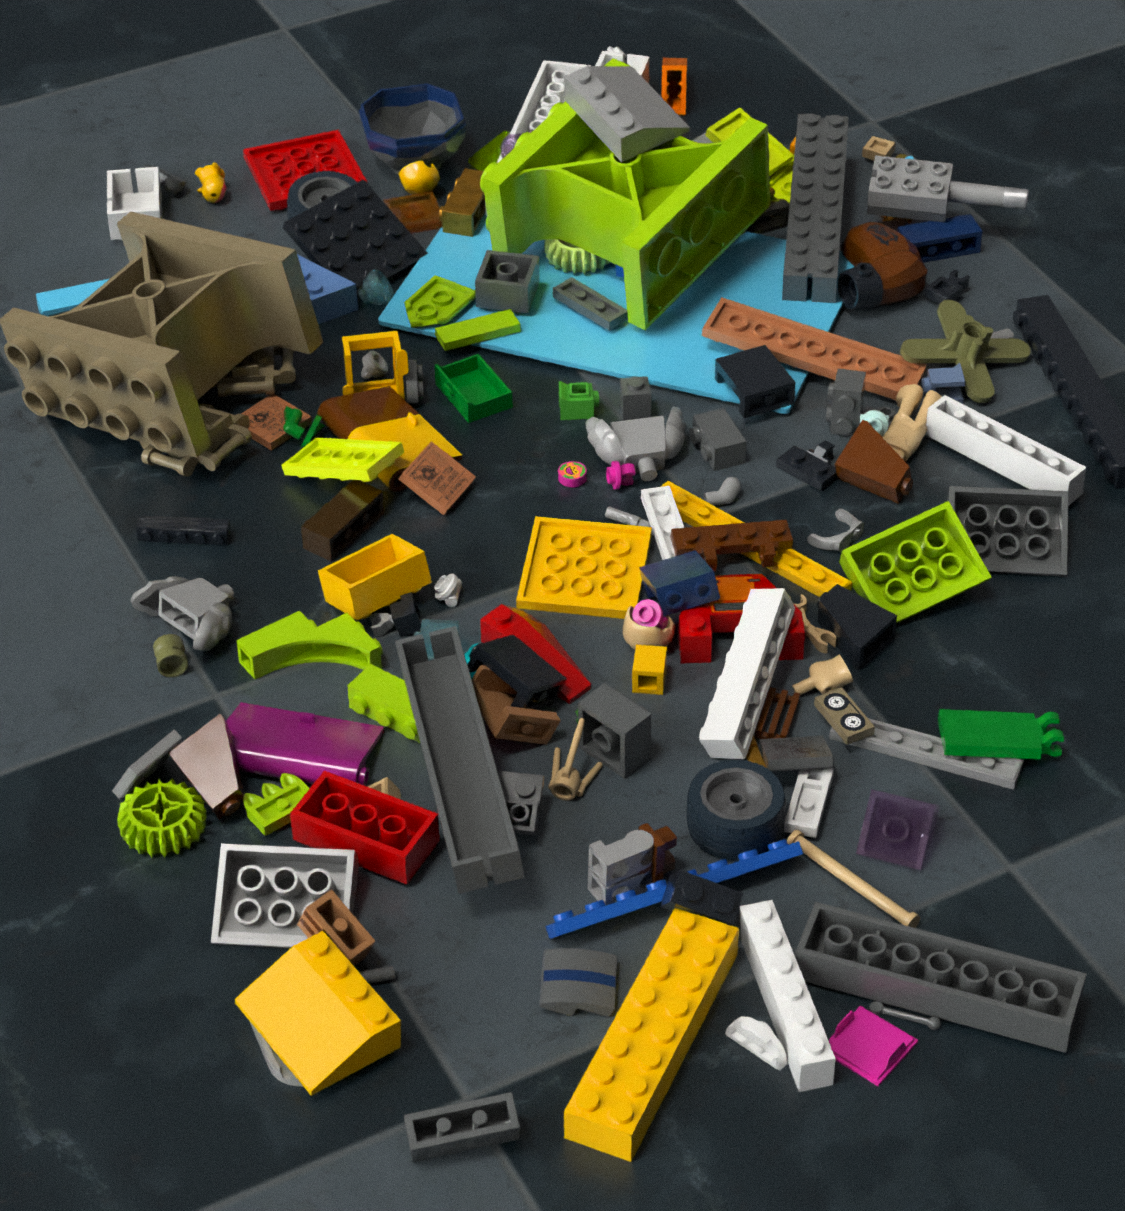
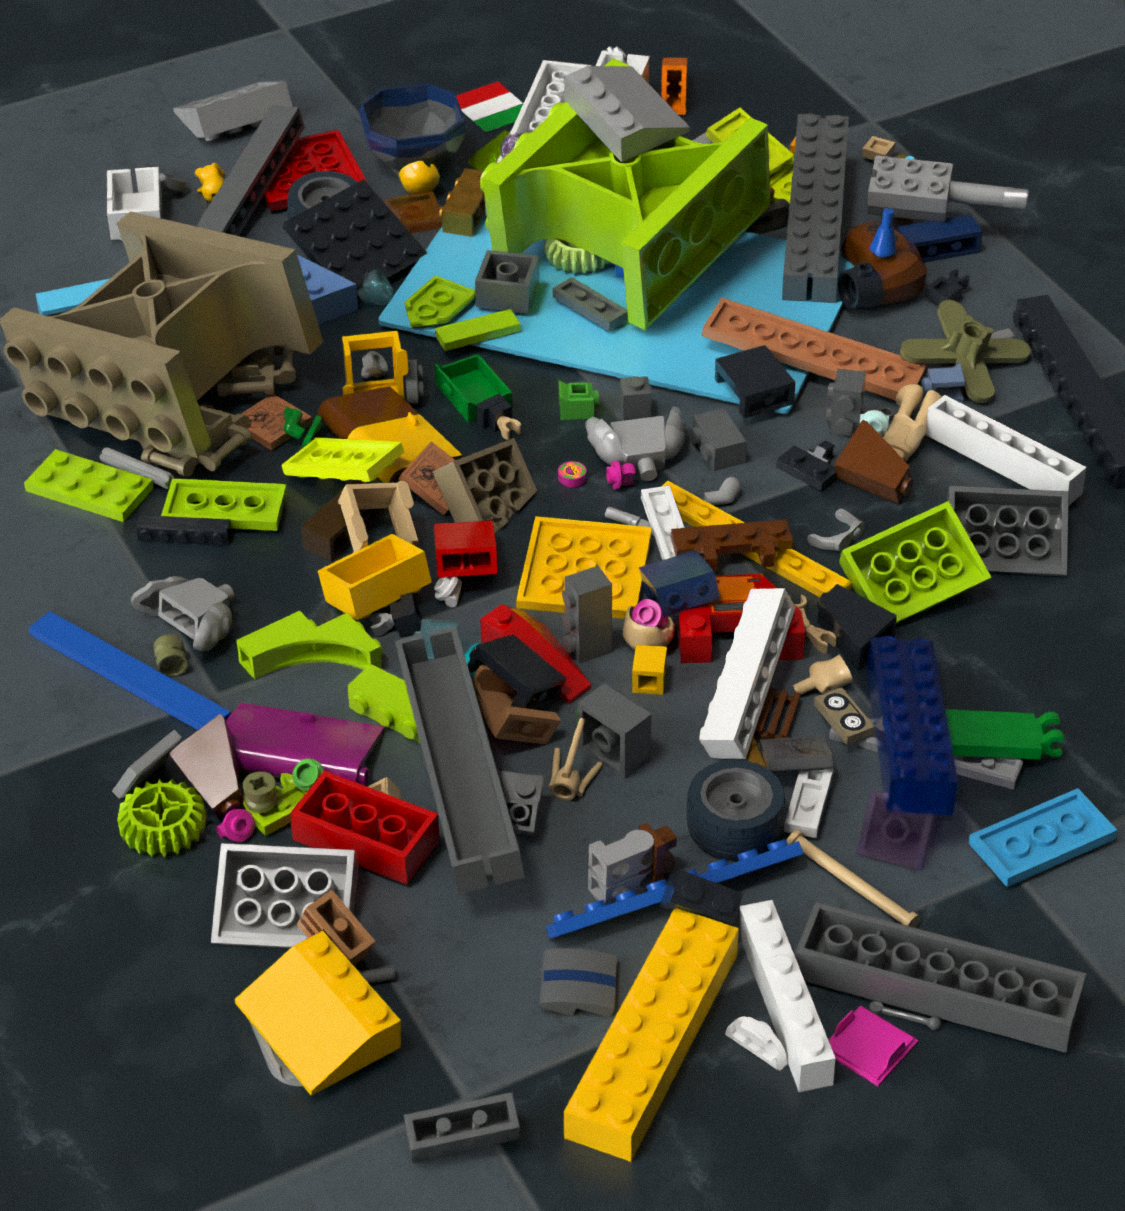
(89, 485): none -> lime plate
(126, 671): none -> blue tile
(127, 463): none -> light grey axle
(233, 109): none -> light grey slope
(237, 825): none -> dark pink plate
(239, 495): none -> lime plate
(254, 171): none -> dark grey brick
(260, 792): none -> olive wheel
(306, 773): none -> bright green plate
(374, 496): none -> tan piece
(465, 549): none -> red brick
(486, 484): none -> dark tan wedge
(490, 106): none -> sticker
(497, 415): none -> black piece
(587, 614): none -> dark grey brick
(884, 240): none -> blue cone
(911, 727): none -> clear blue brick
(1042, 837): none -> dark azure plate

